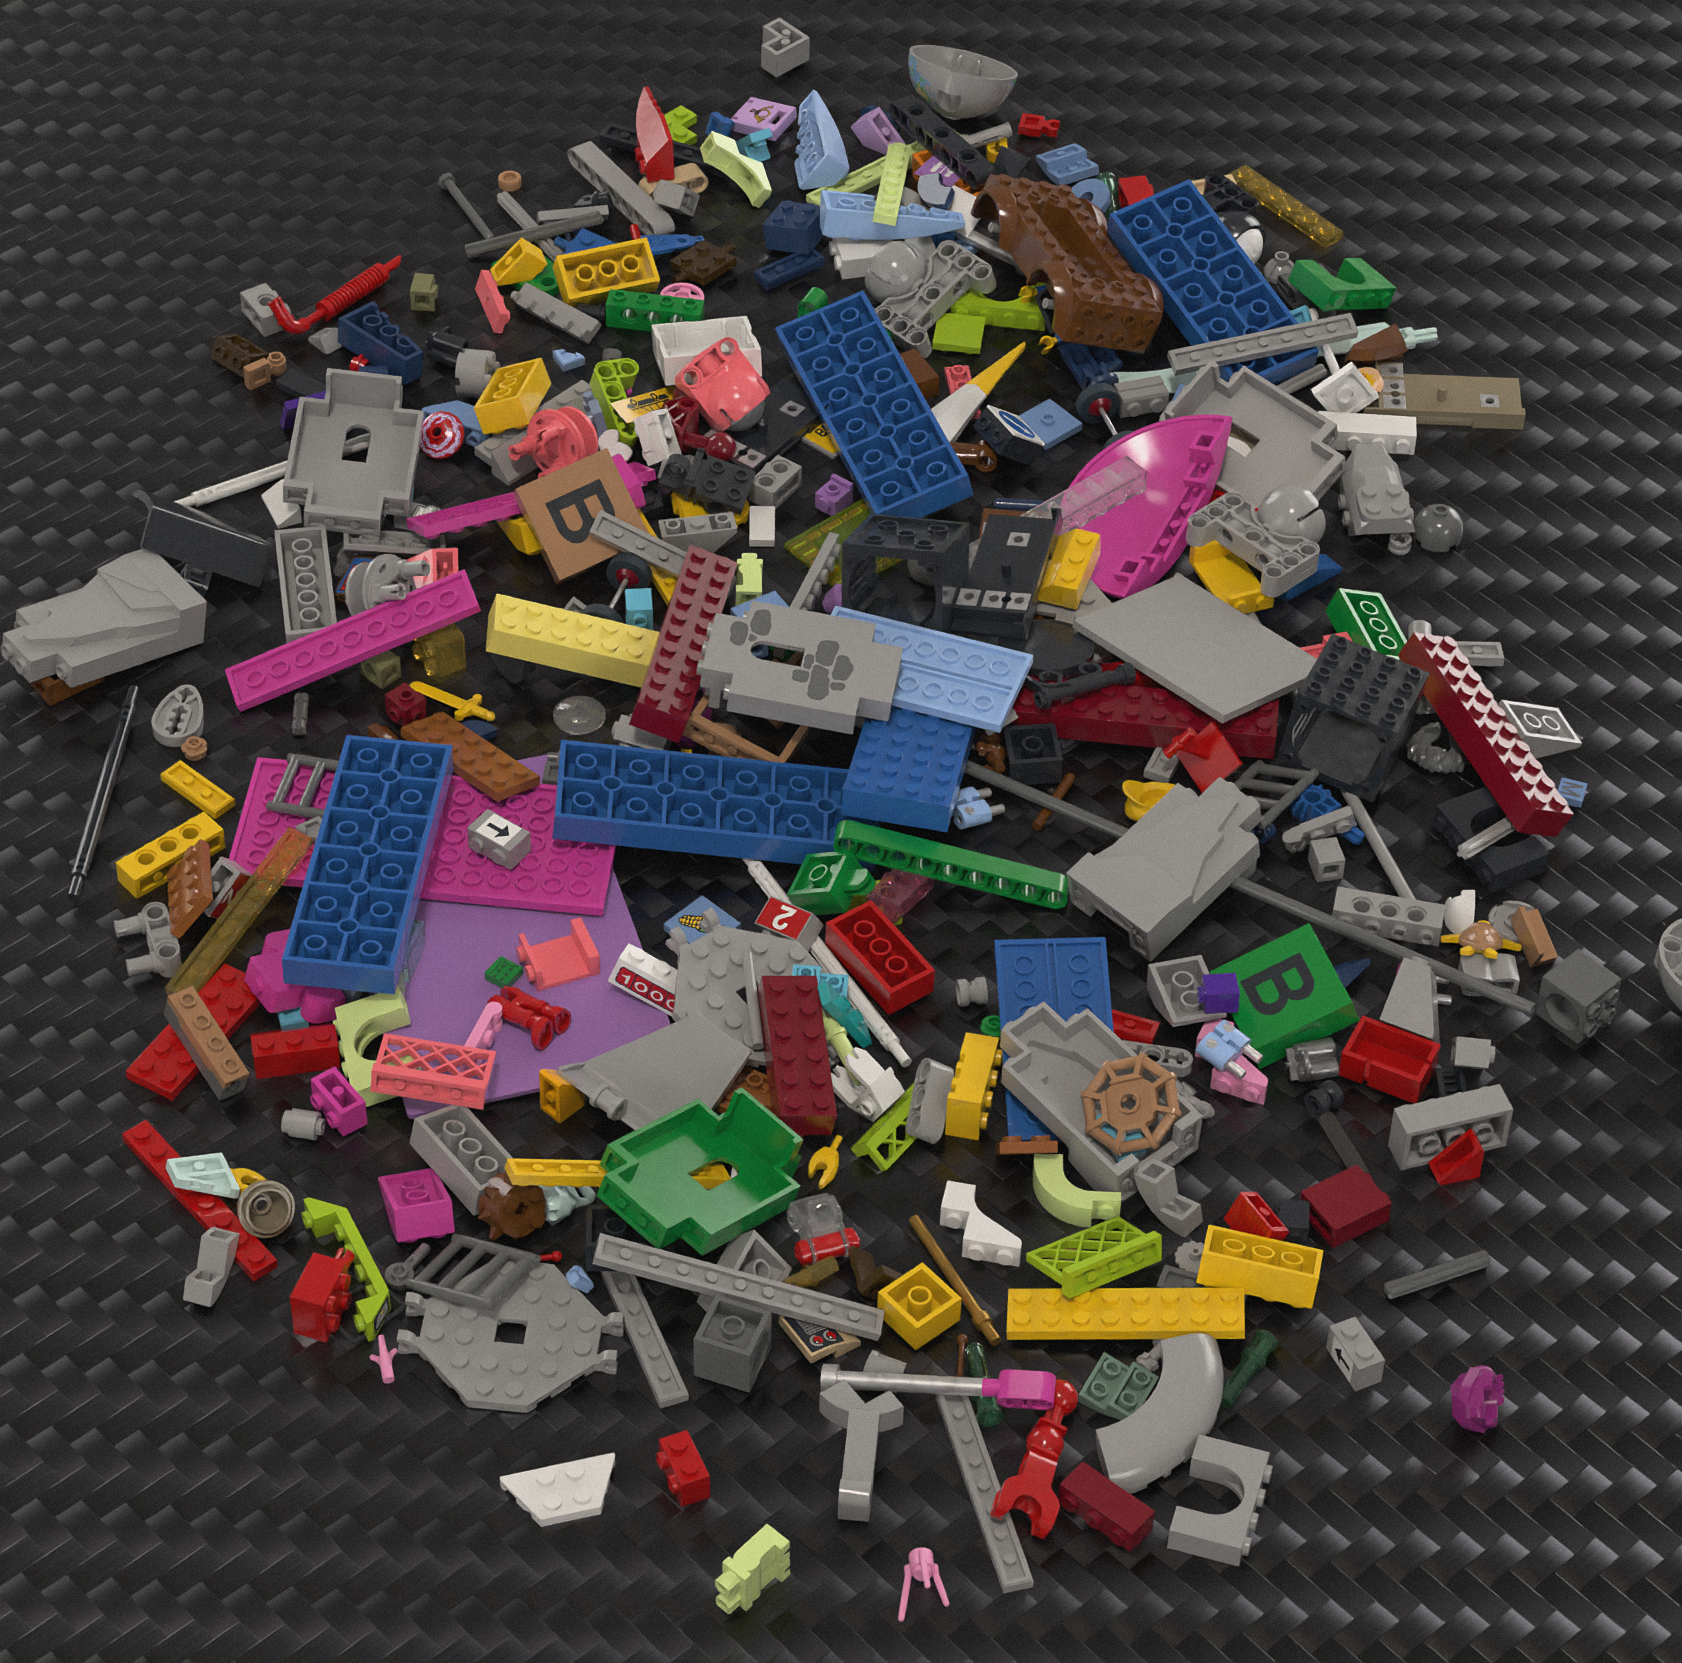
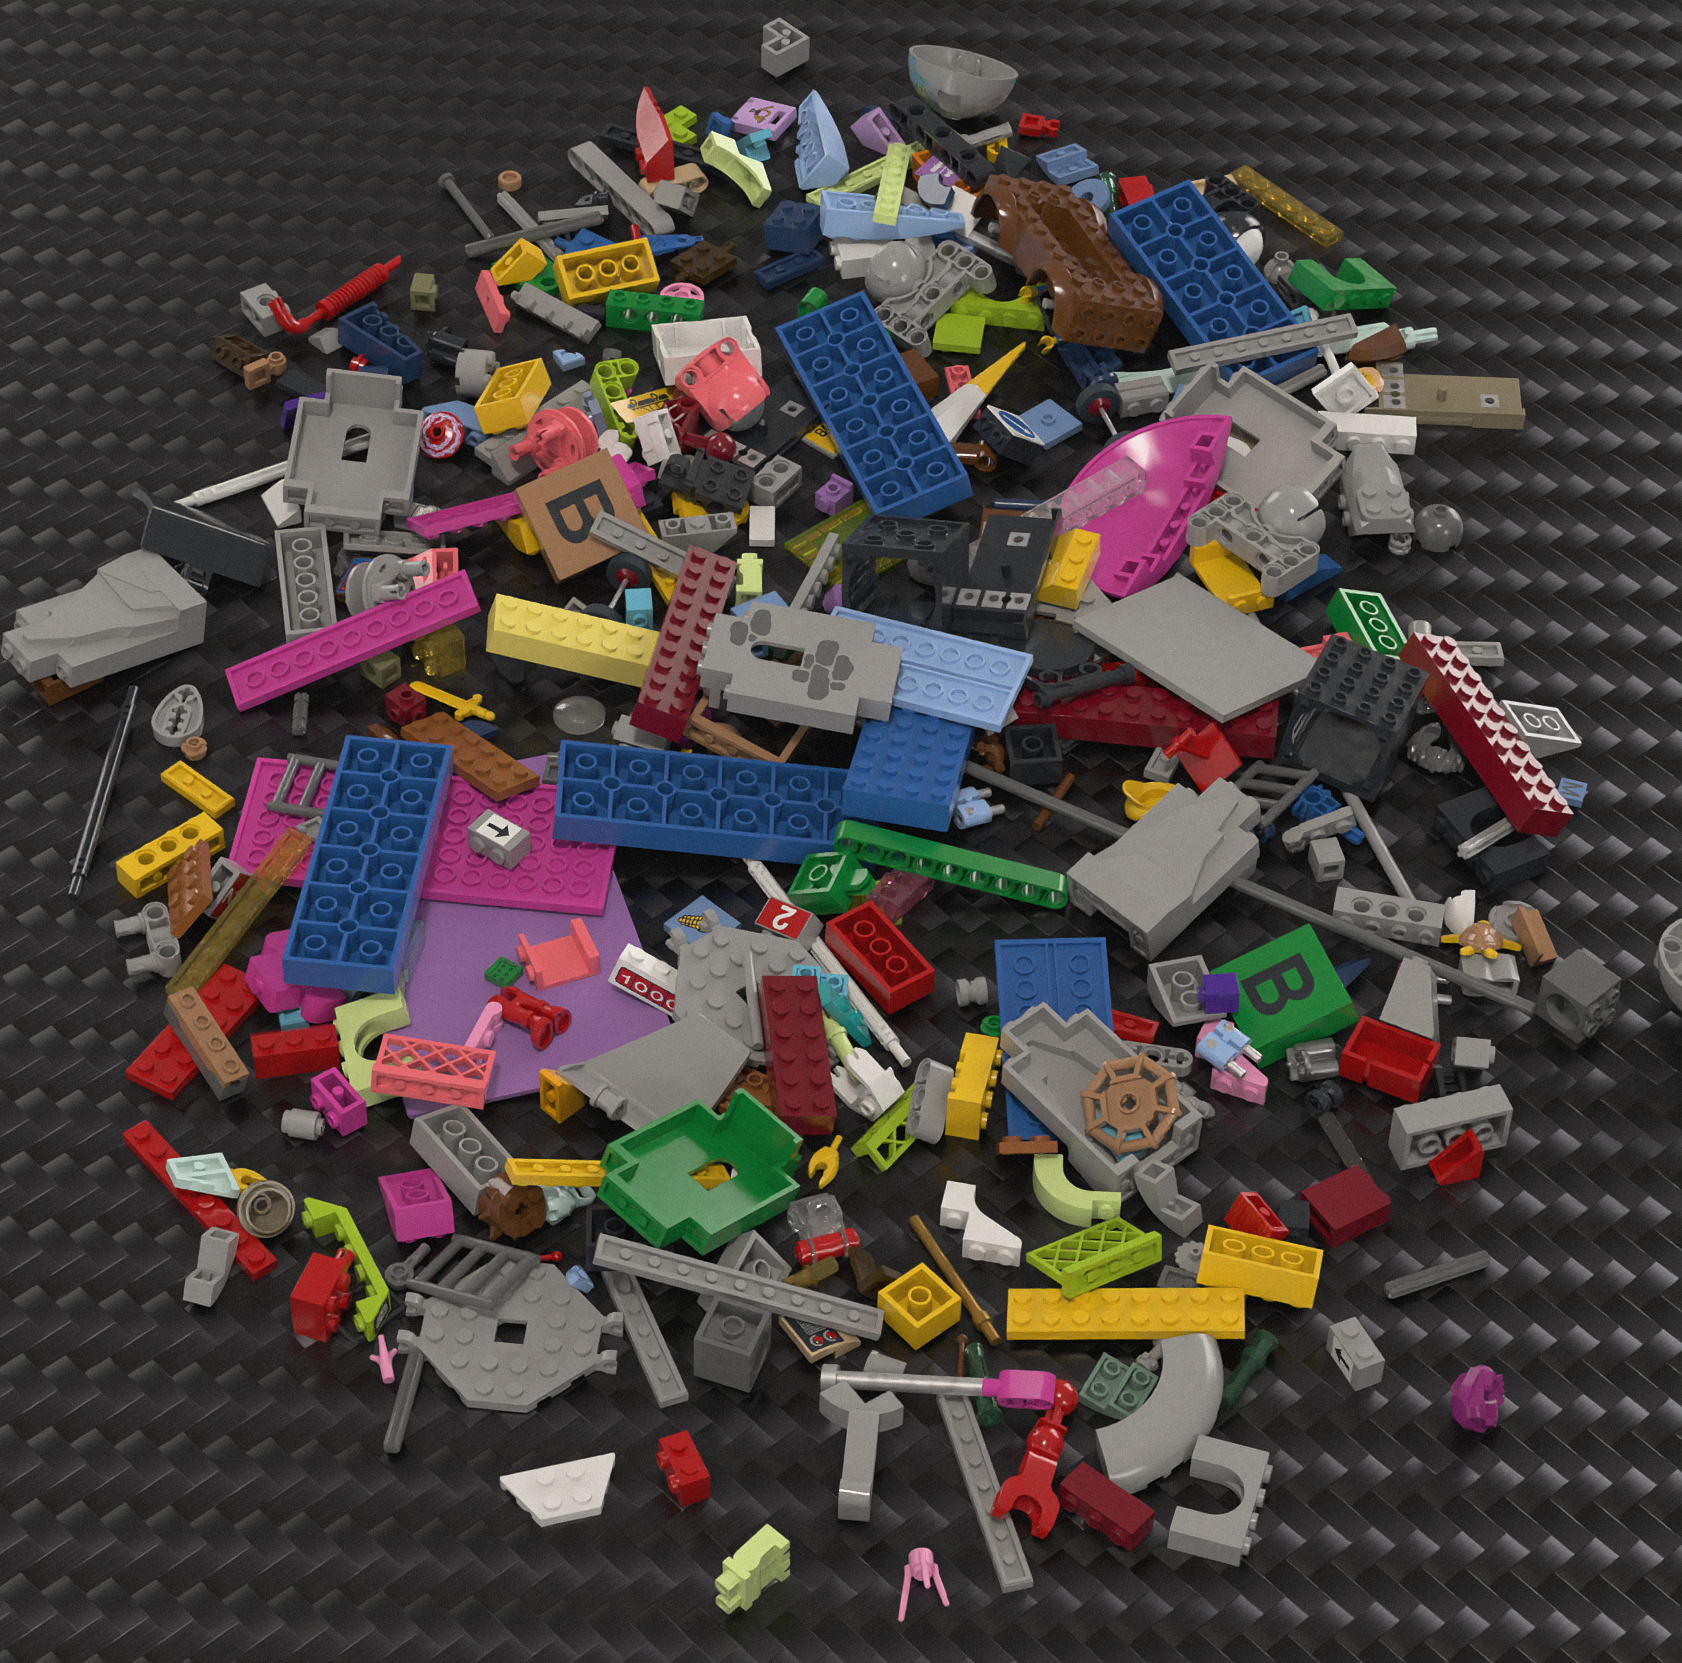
(404, 1402): none -> dark grey axle

